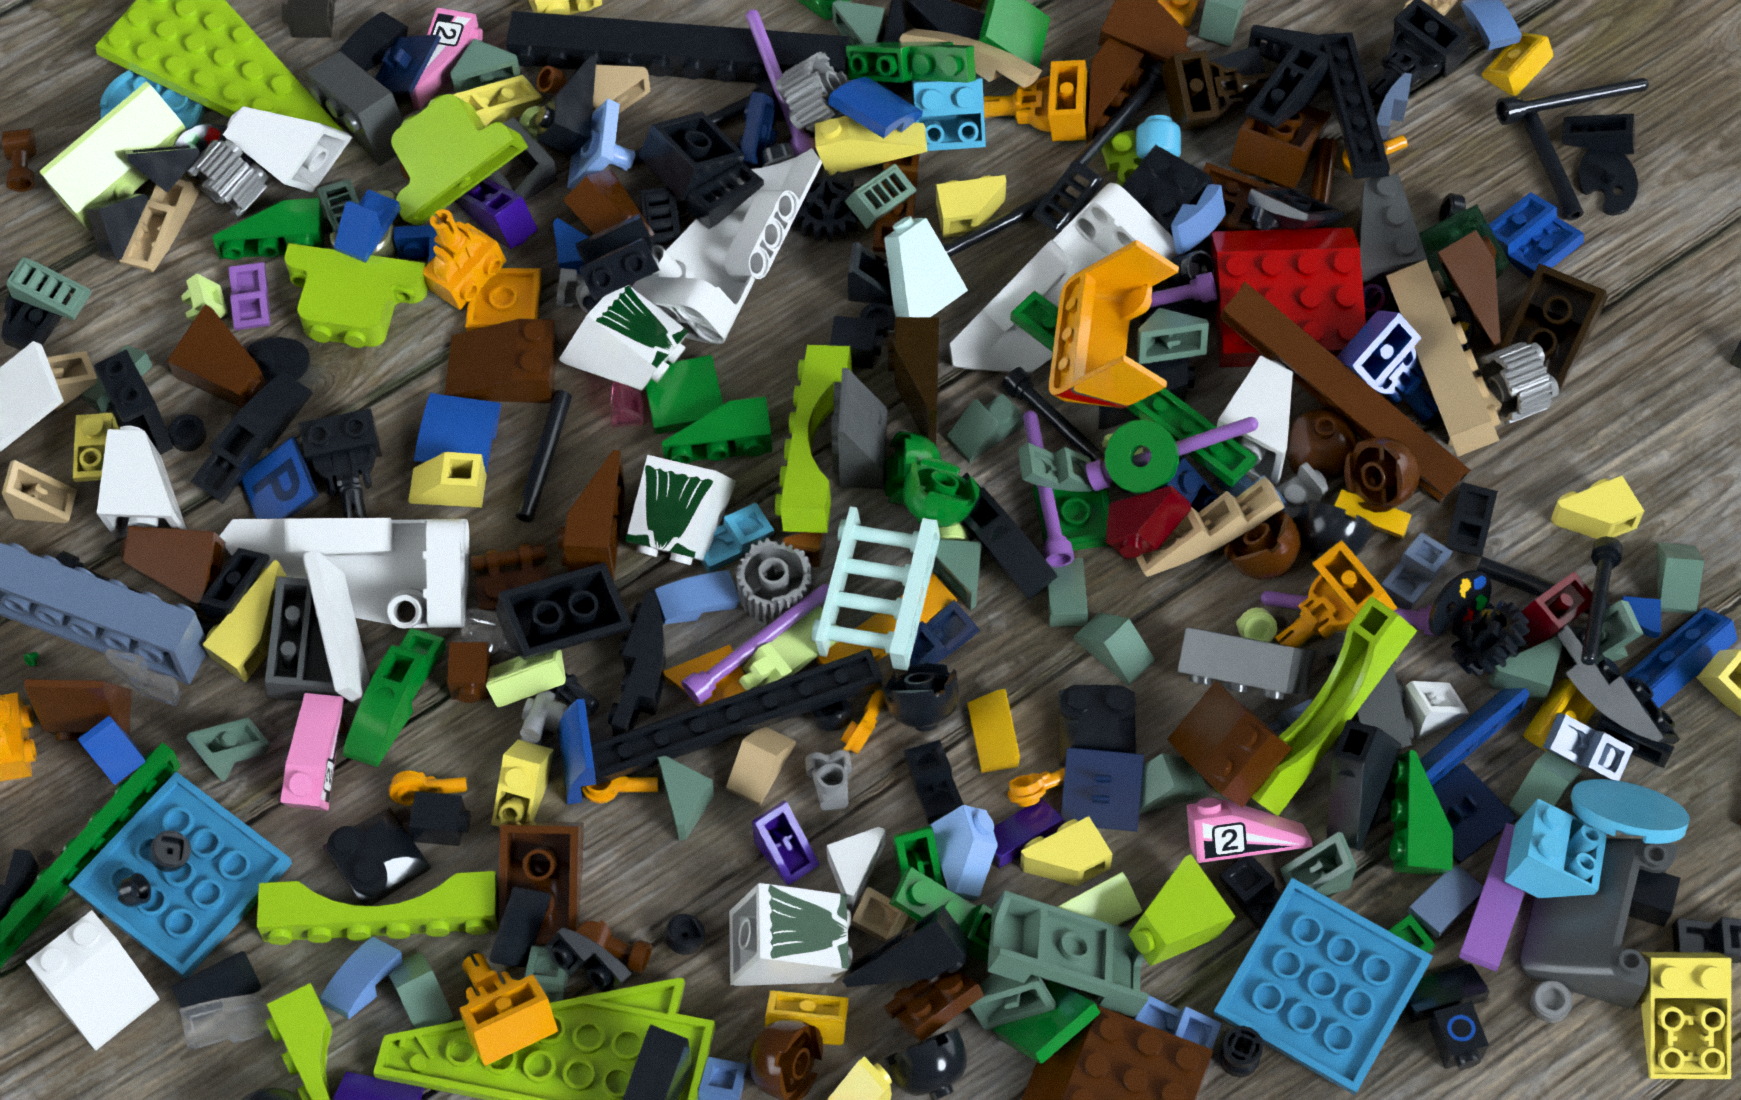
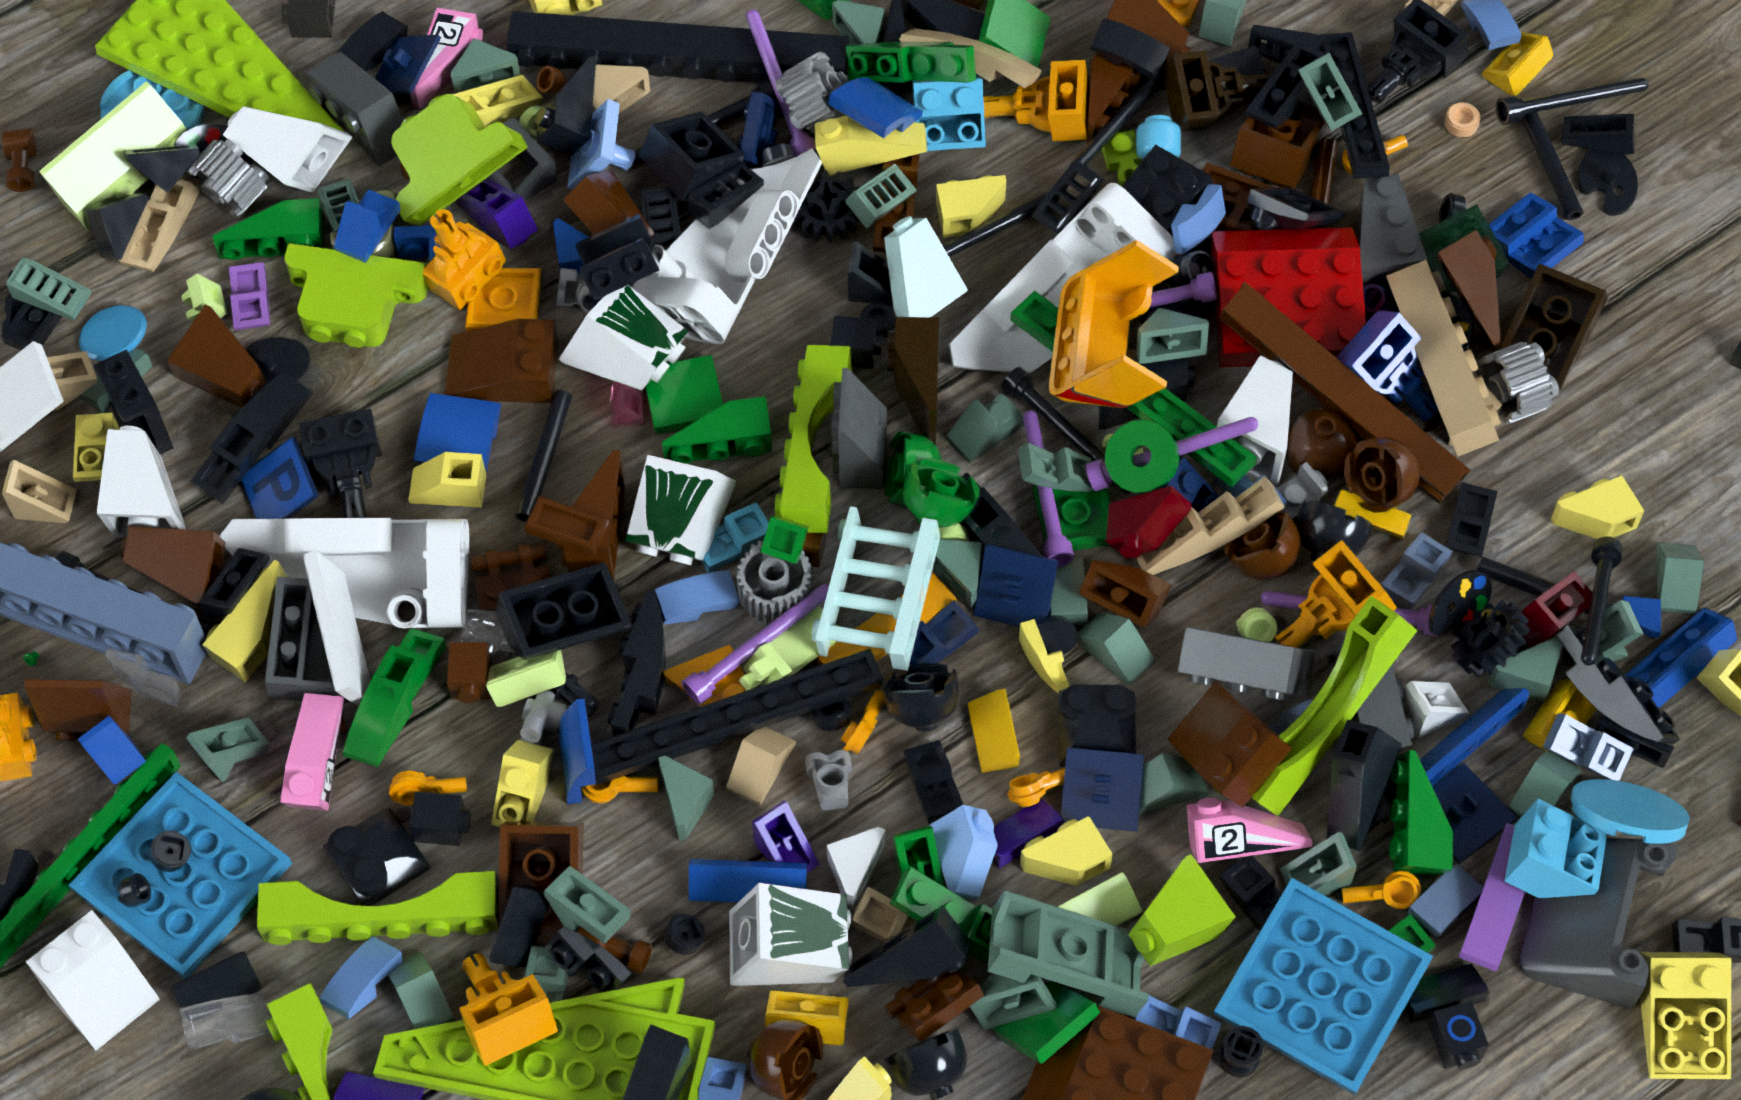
(112, 332): none -> dark azure piece
(187, 432): black tile -> none
(566, 526): none -> reddish brown tile
(585, 904): none -> sand green slope
(735, 879): none -> blue tile
(784, 539): none -> green tile
(1015, 586): none -> dark blue piece
(1046, 665): none -> light yellow slope
(1057, 634): none -> black tile
(1125, 591): none -> reddish brown slope
(1127, 45): none -> black slope
(1329, 92): none -> sand green slope
(1394, 104): sand blue slope -> none
(1398, 890): none -> light orange plate
(1462, 119): none -> light nougat tile
(1551, 1001): light grey tile -> none
(1654, 897): black brick -> none

